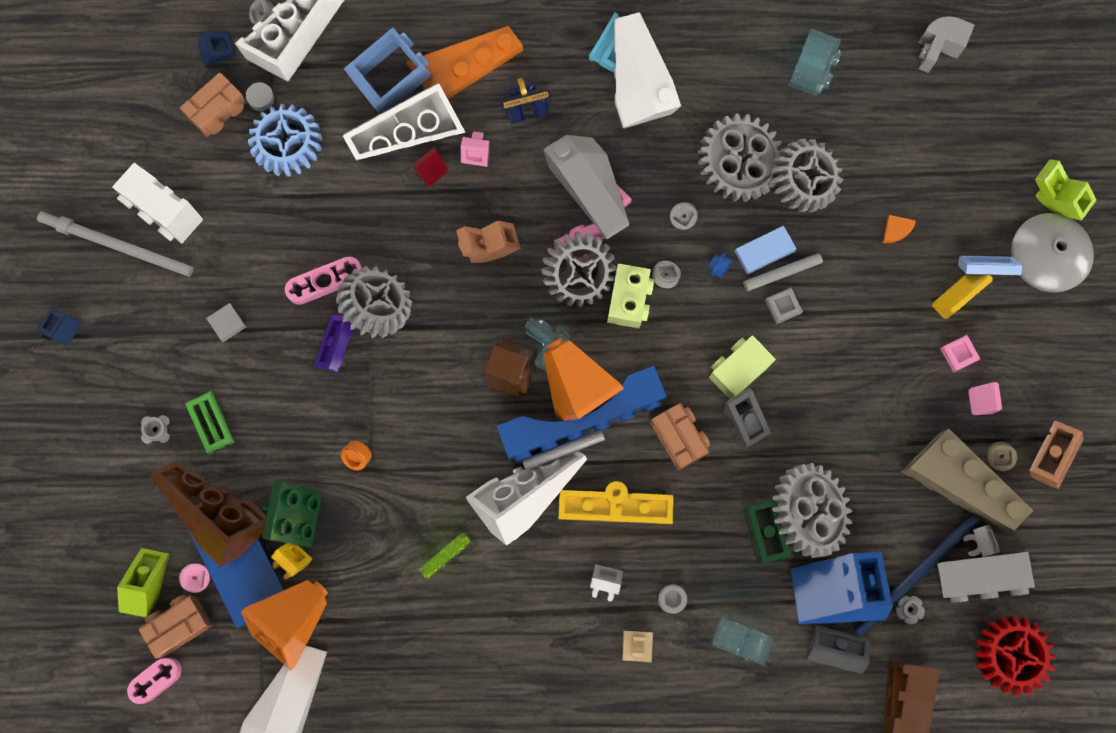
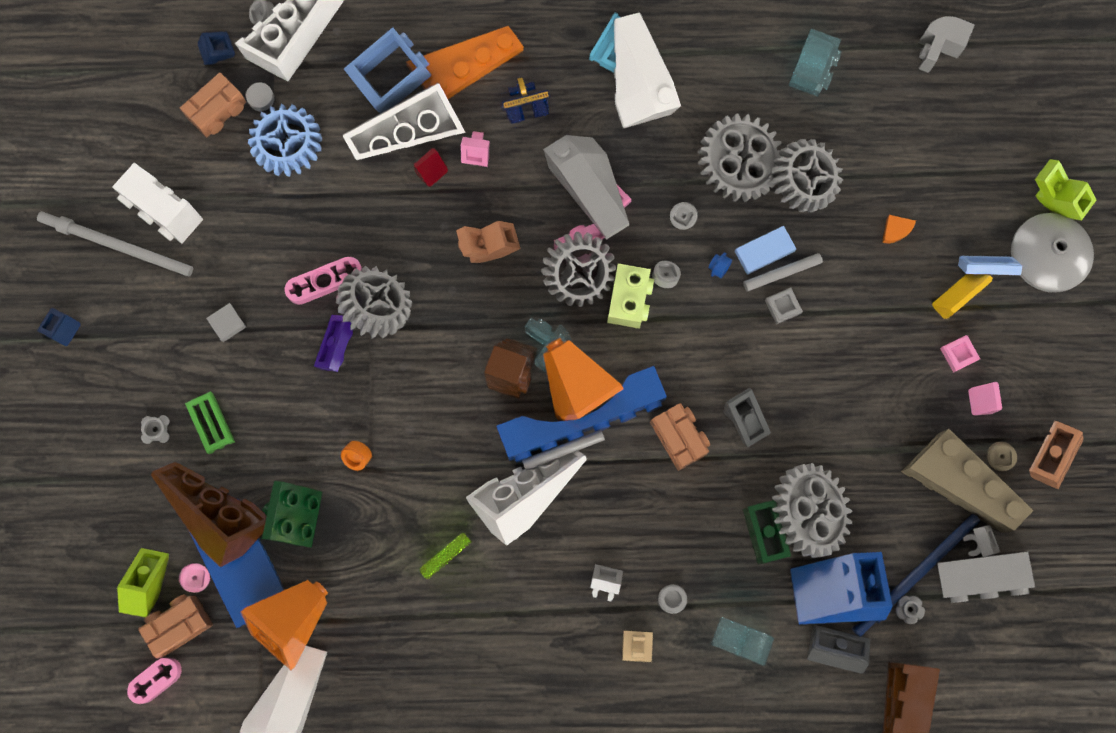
(291, 559): yellow tile -> none
(616, 506): yellow hinge -> none
(741, 367): yellowish green brick -> none
(1010, 665): red gear -> none

